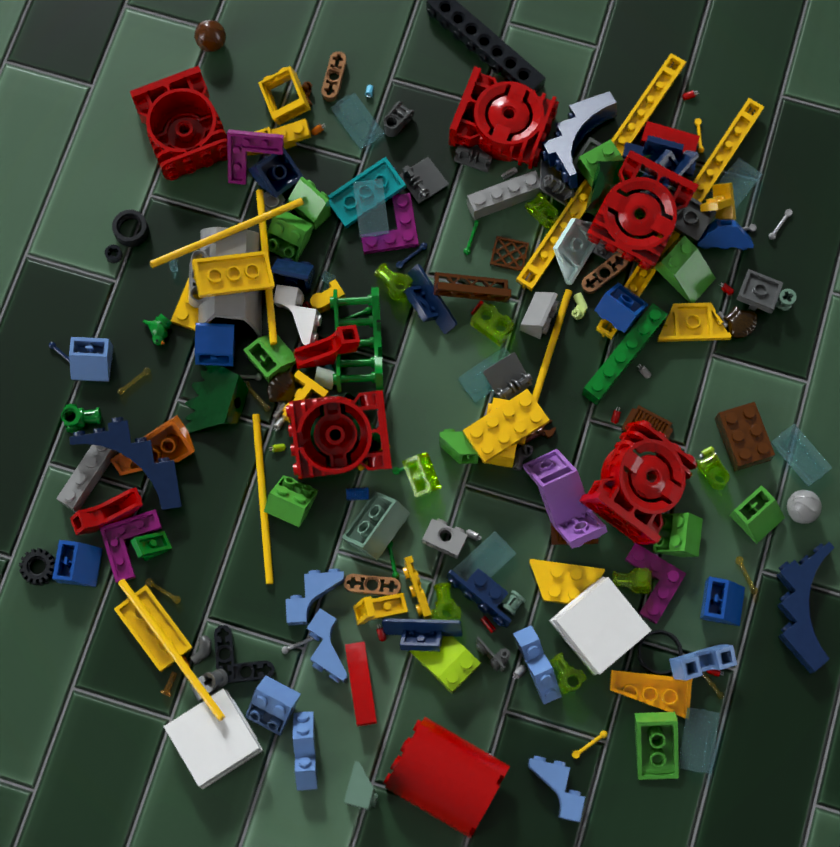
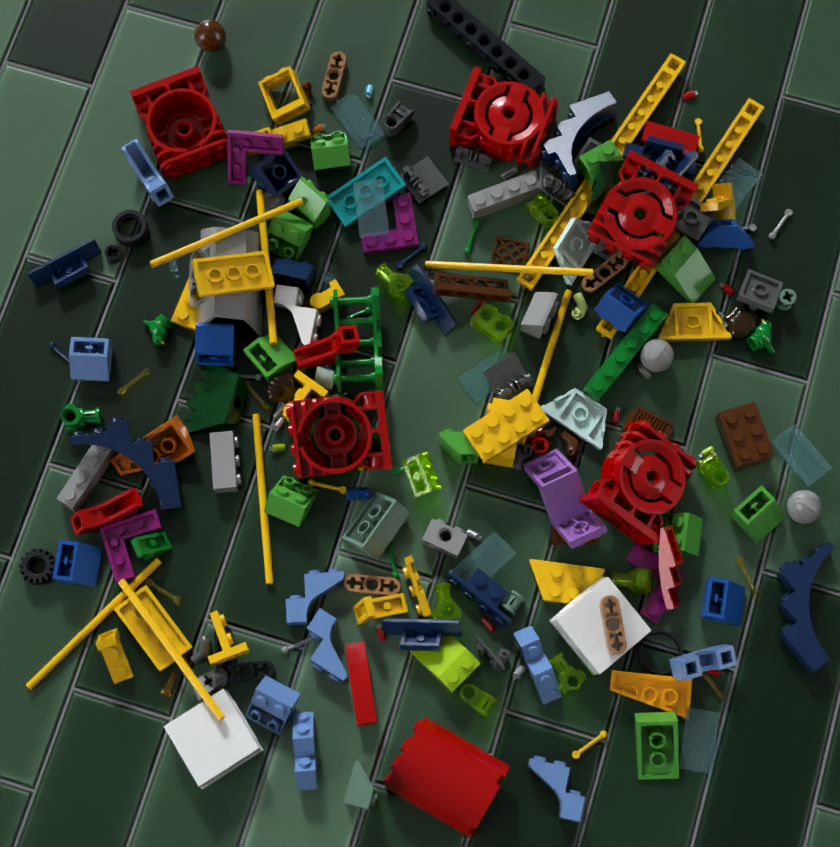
(67, 266): none -> dark blue bracket
(92, 625): none -> yellow piece
(114, 655): none -> yellow bracket
(147, 173): none -> medium blue arch
(225, 462): none -> light grey brick
(226, 641): none -> yellow bracket
(330, 150): none -> bright green slope
(342, 489): none -> yellow hinge
(478, 700): none -> clear neon green piece
(509, 268): none -> yellow piece
(540, 452): none -> red bush
(572, 444): none -> reddish brown arm
(579, 415): none -> light aqua wing
(611, 640): none -> medium nougat beam
(656, 355): none -> light grey piece
(668, 560): none -> slope
(762, 337): none -> green animal

